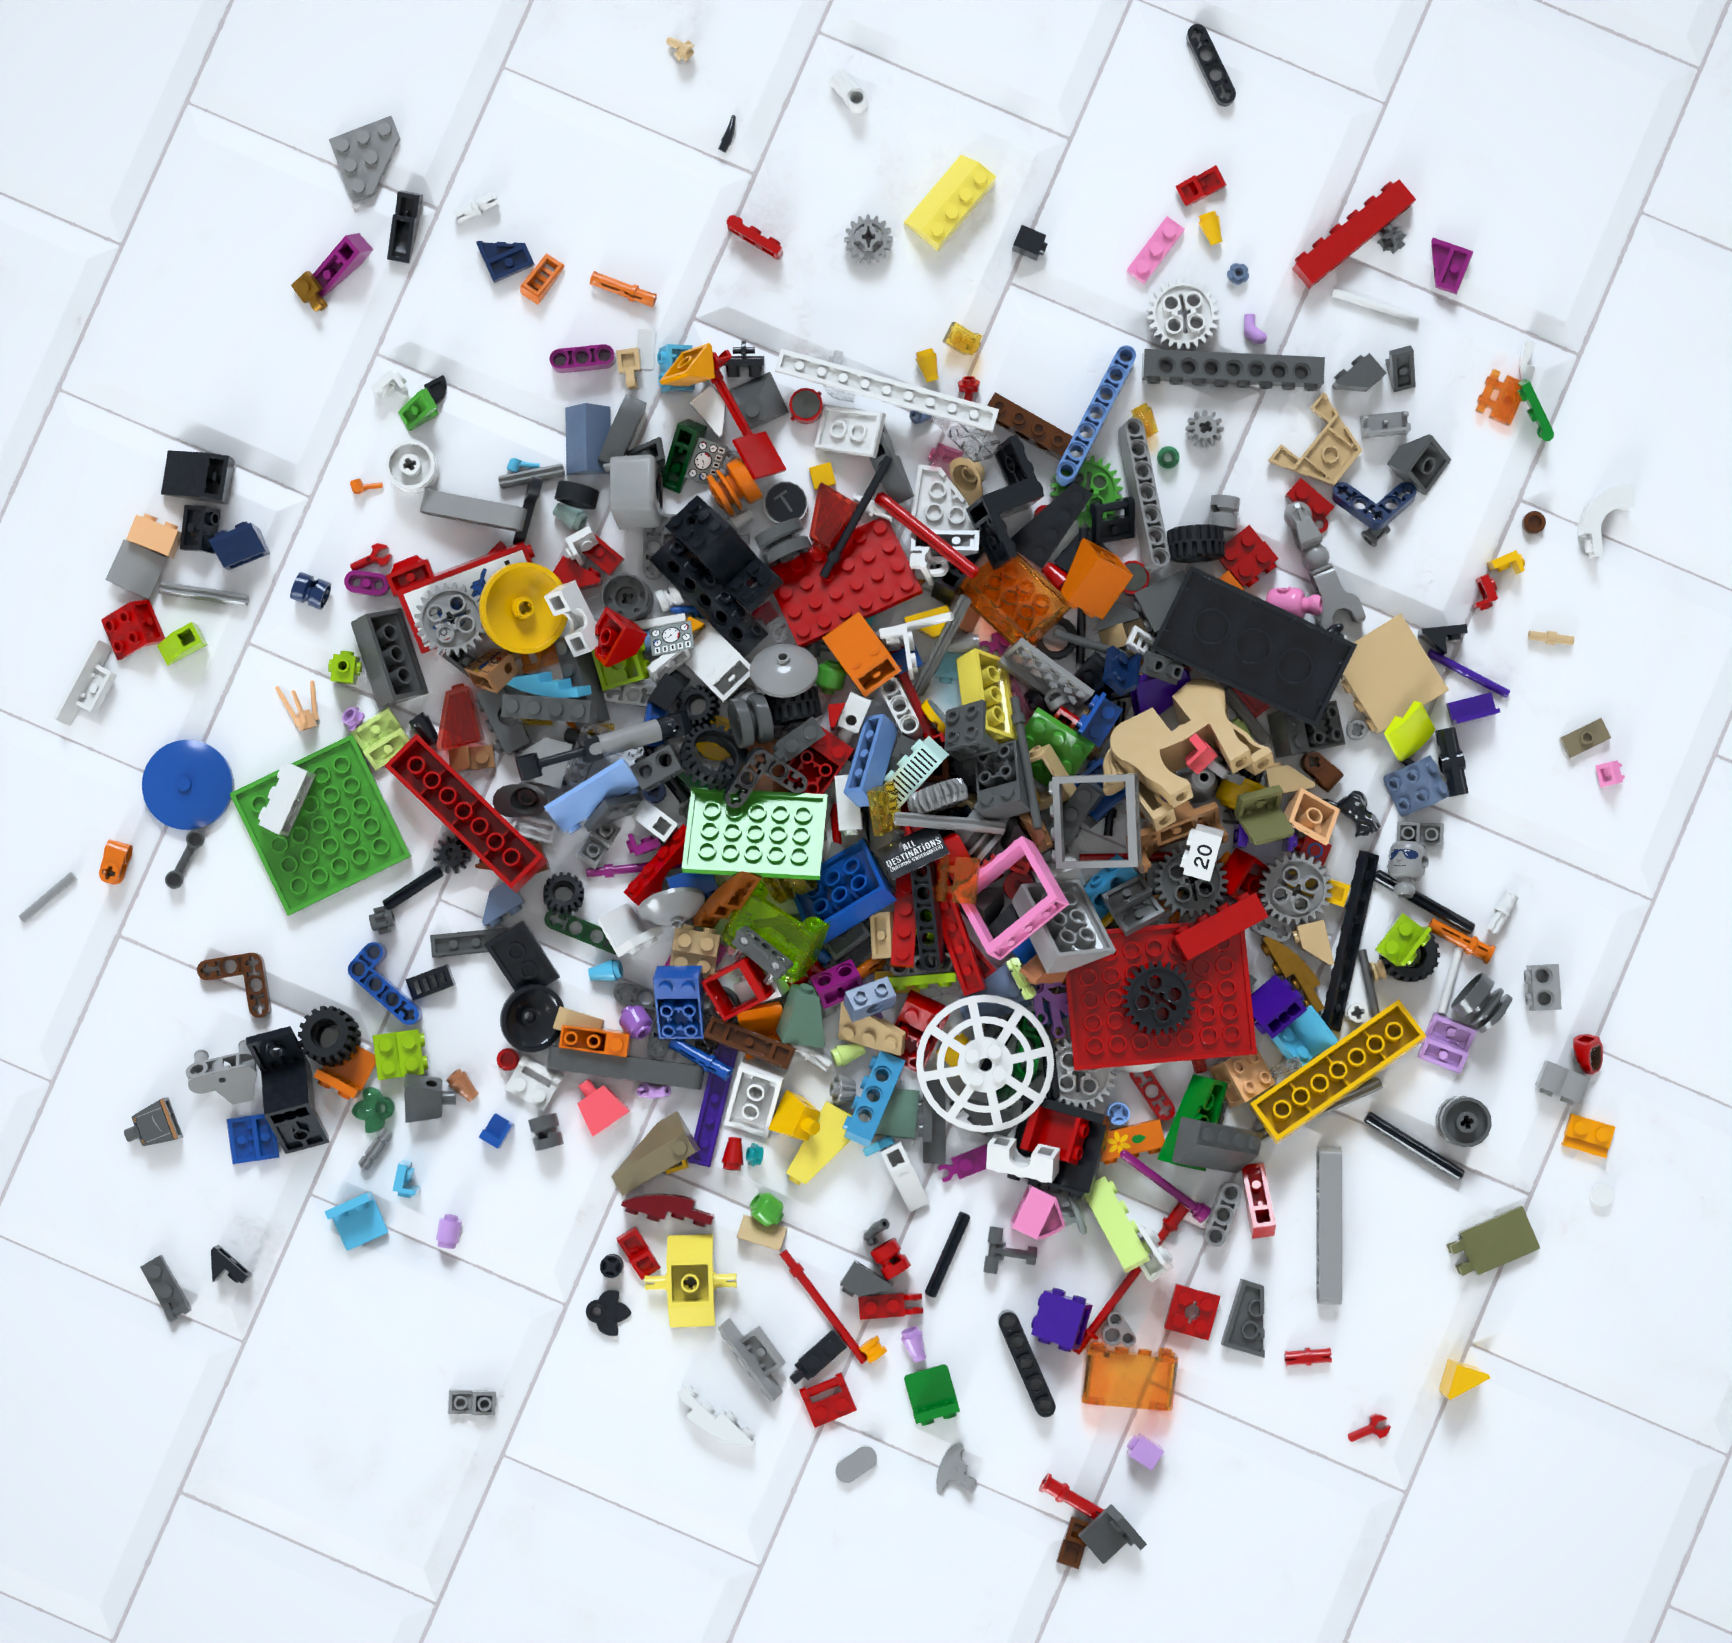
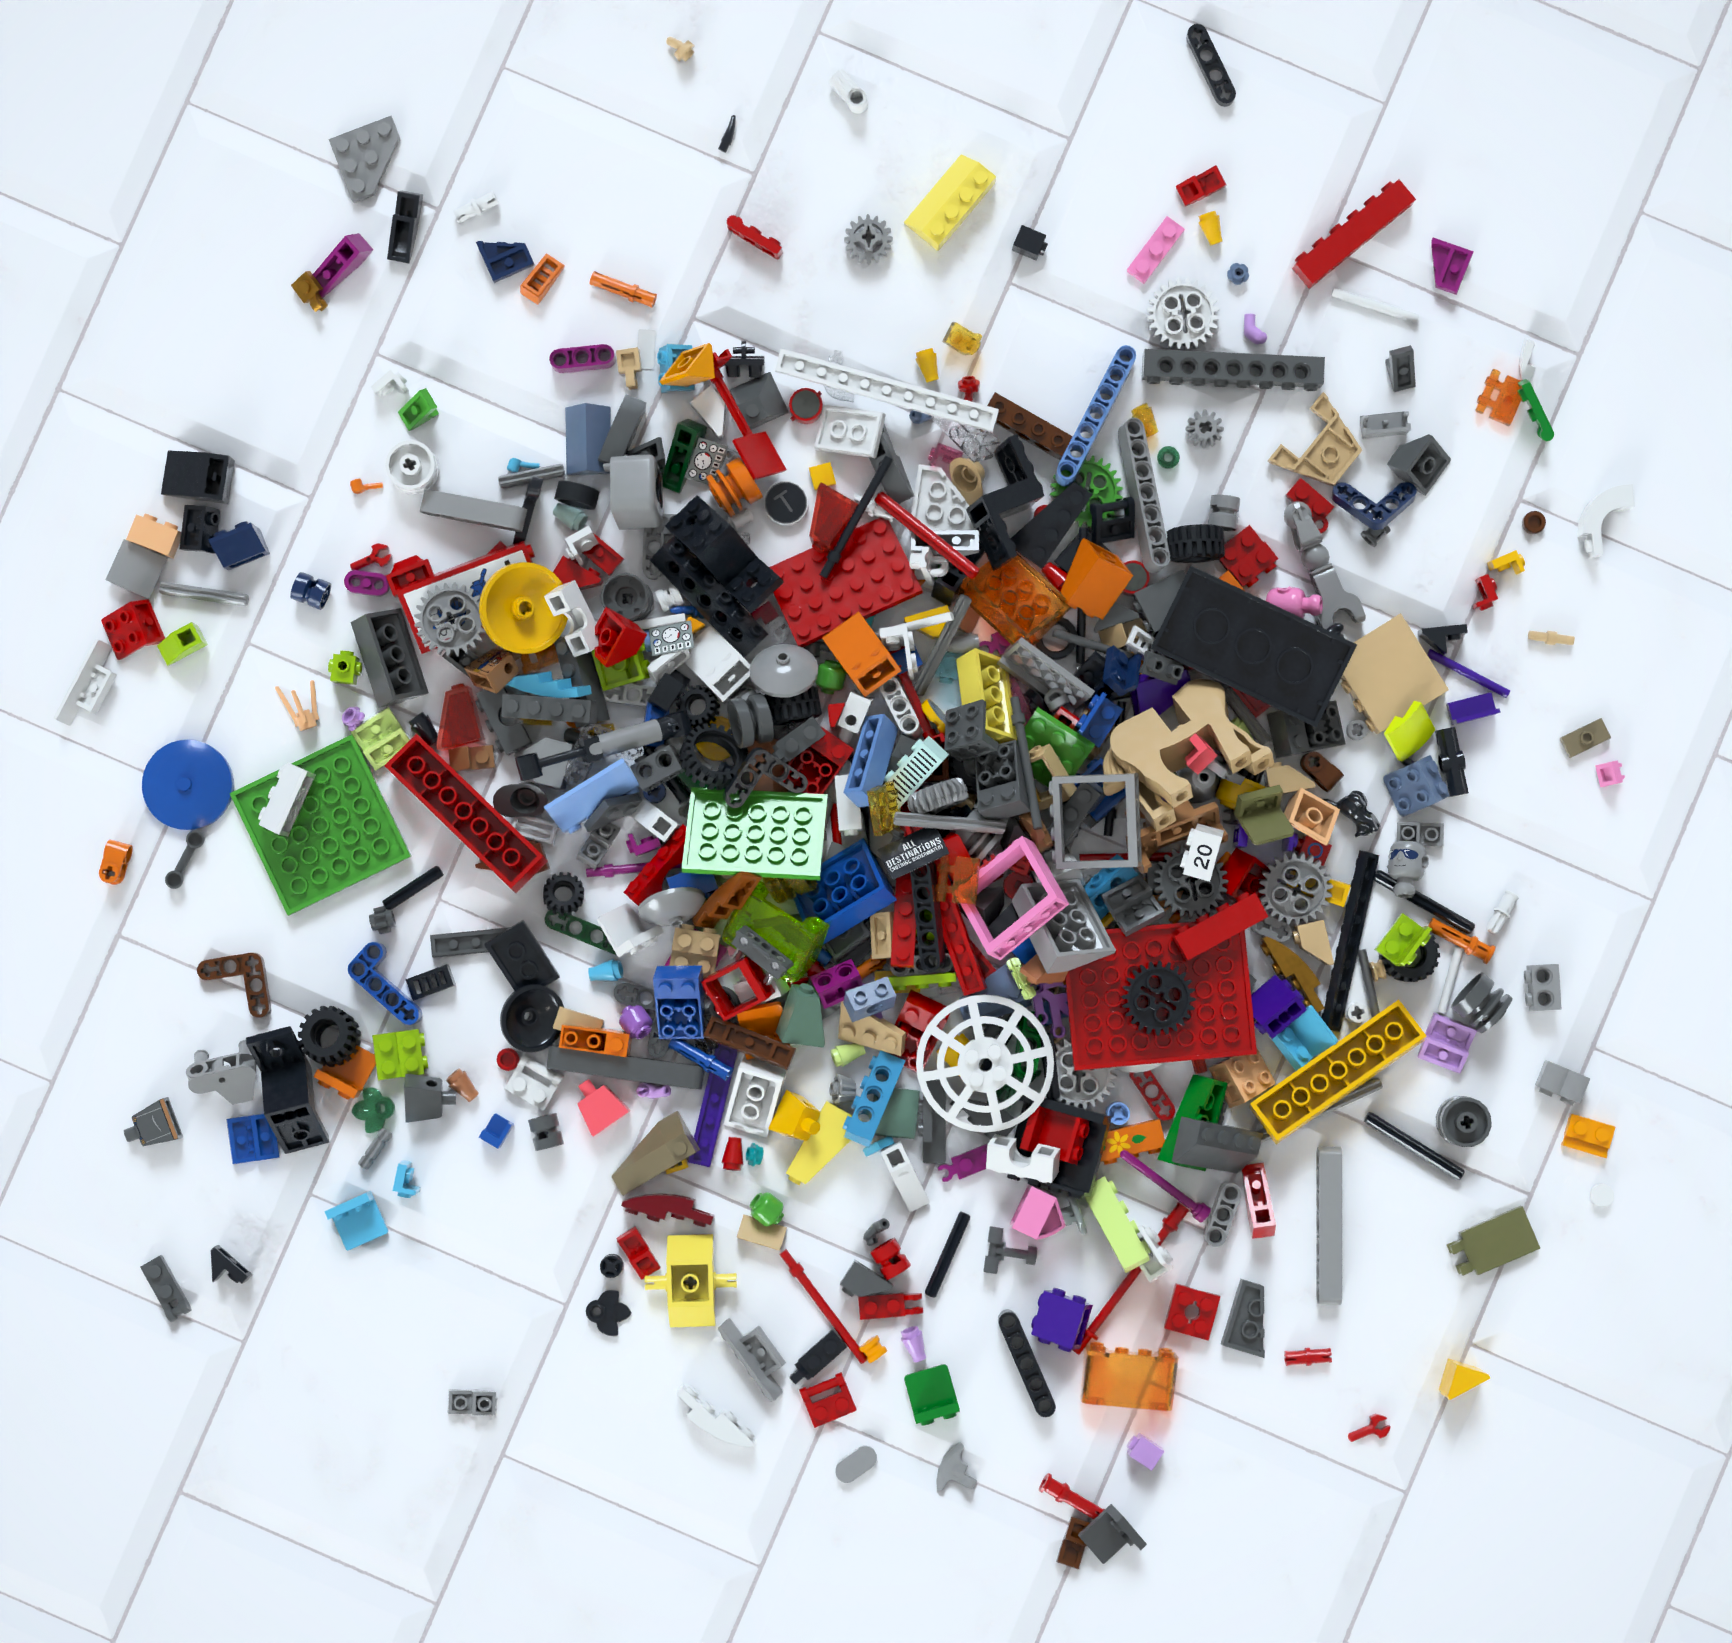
(47, 897): light grey bar -> none
(437, 388): black tile -> none
(445, 860): black gear -> none
(448, 1231): lavender brick -> none
(501, 902): sand blue slope -> none
(783, 542): dark grey wheel -> none
(814, 1056): white axle -> none
(1122, 1328): light grey piece -> none
(1285, 1067): clear axle -> none
(1361, 376): dark grey slope -> none
(1391, 244): dark grey gear -> none
(1588, 1053): red rock -> none

